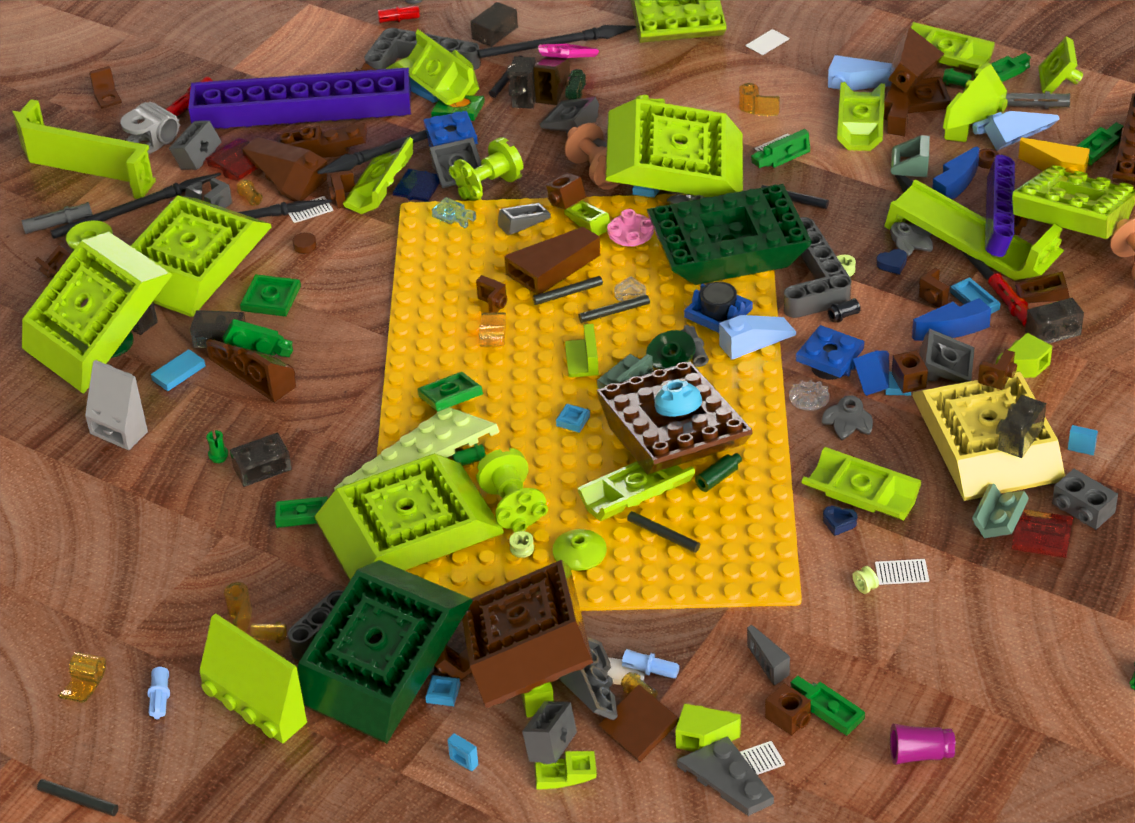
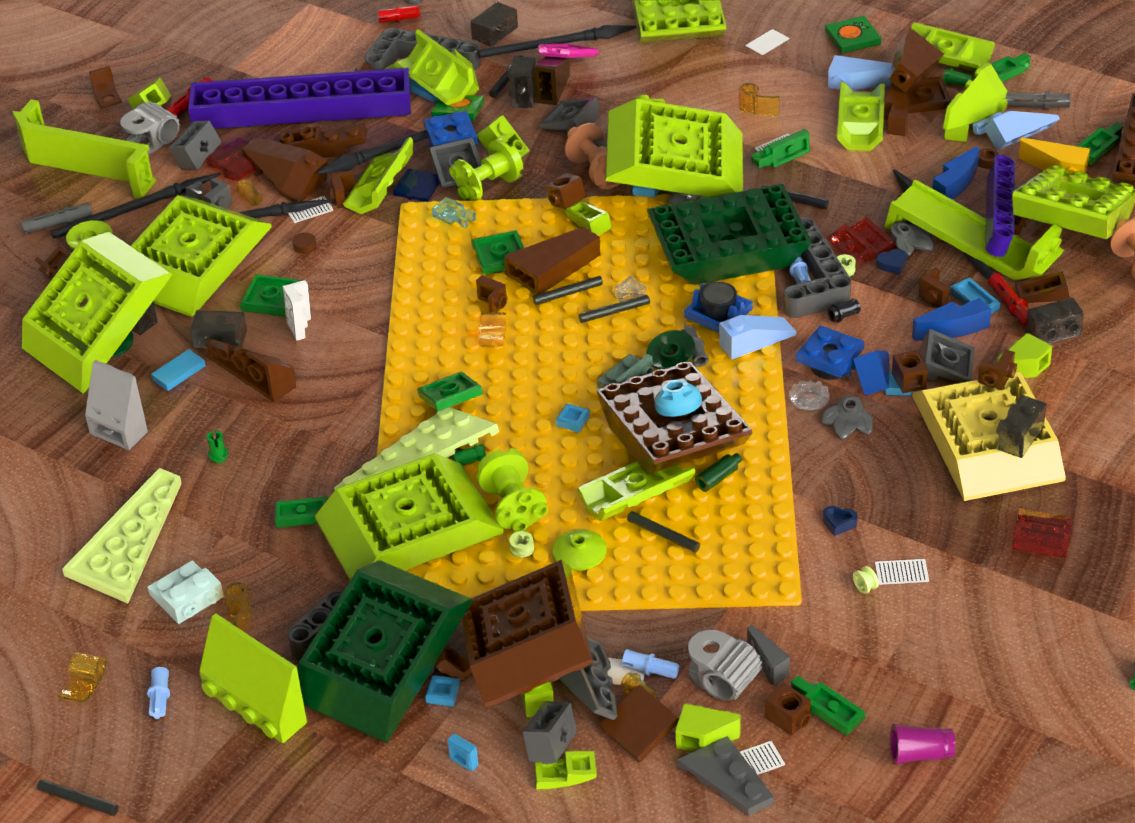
(122, 546): none -> yellowish green wing
(154, 92): none -> lime slope
(186, 591): none -> light aqua plate
(257, 339): green hinge -> none
(260, 459): clear smoke brick -> none
(269, 631): clear yellow pin -> none
(297, 308): none -> white bracket
(493, 248): none -> green tile
(502, 128): none -> lime slope
(521, 217): dark grey slope -> none
(577, 81): clear green plate -> none
(582, 354): lime panel -> none
(630, 229): bright pink dish -> none
(725, 671): none -> light grey piece
(799, 271): none -> light blue axle
(853, 34): none -> green tile
(862, 240): none -> clear red slope
(864, 484): lime piece -> none
(918, 163): sand green tile -> none
(999, 512): sand green bracket -> none
(1059, 66): lime tile -> none
(1082, 440): dark azure tile -> none
(1085, 498): dark grey brick -> none

